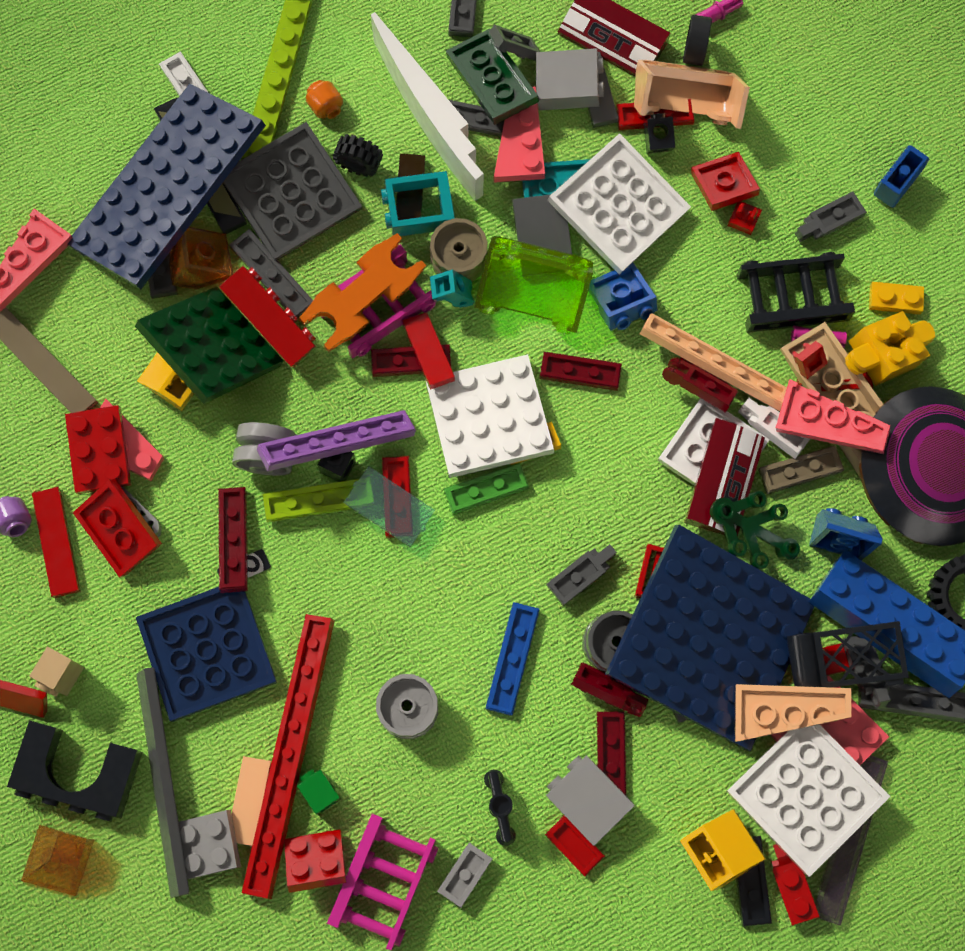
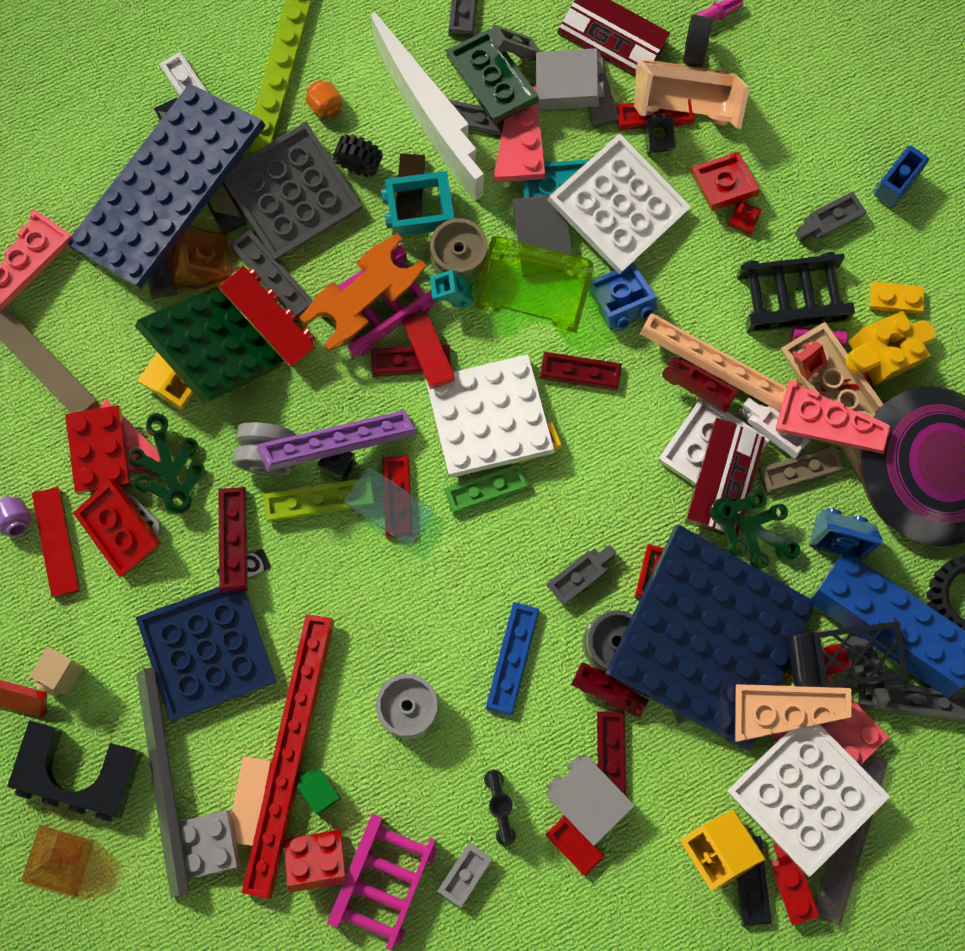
(167, 469): none -> dark green plant

